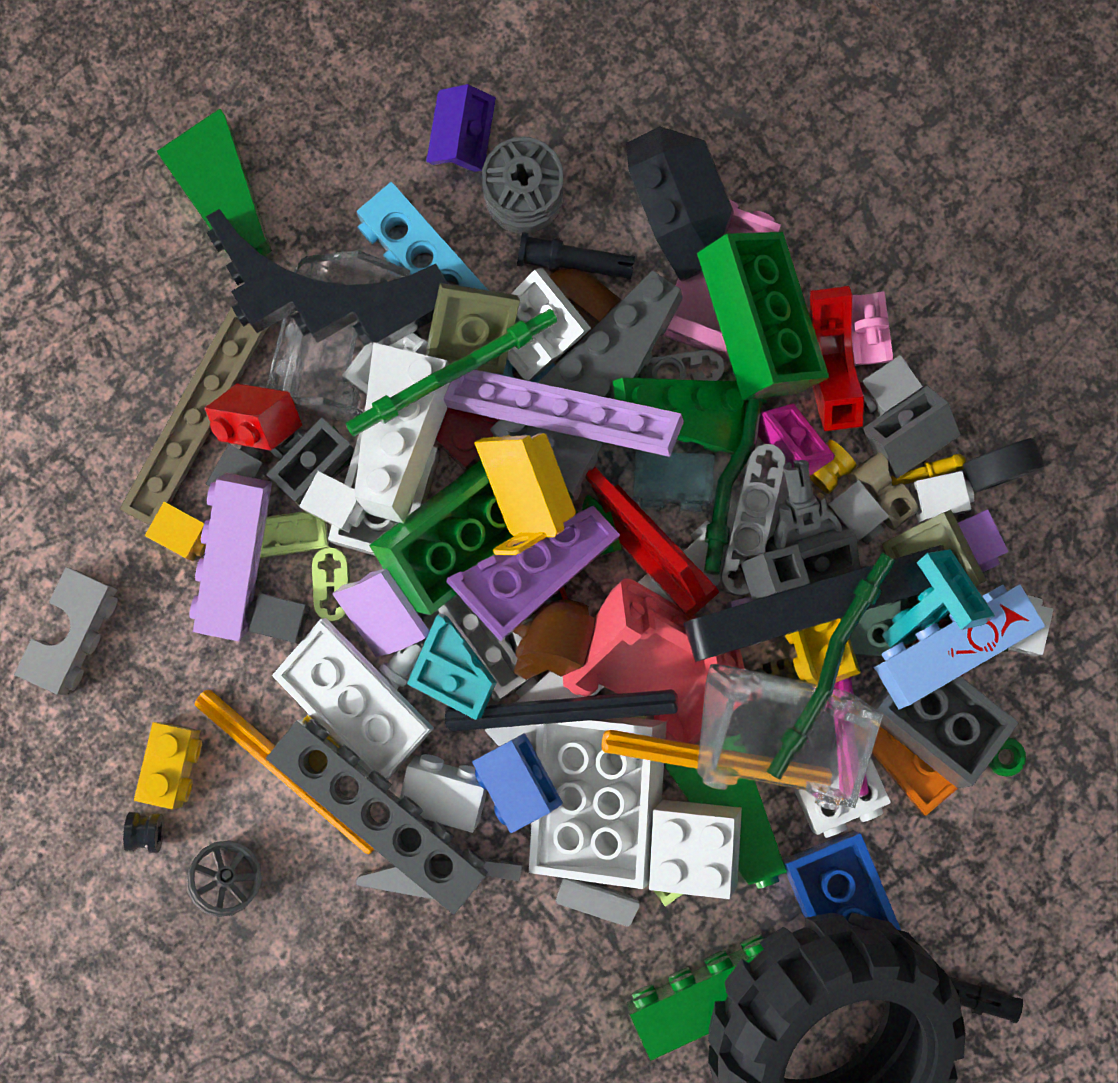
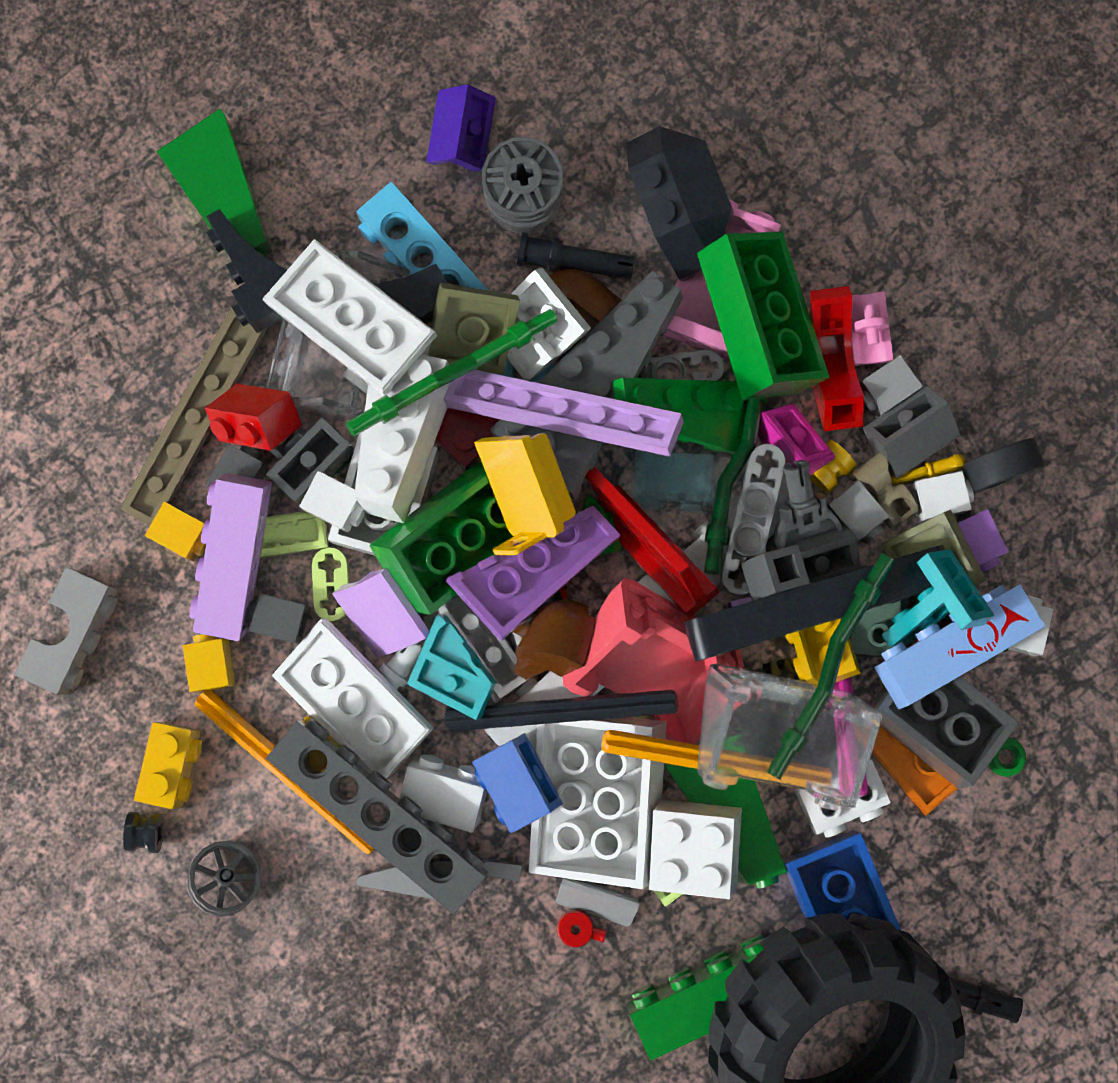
(208, 663): none -> yellow brick
(349, 317): none -> white tile
(586, 932): none -> red piece

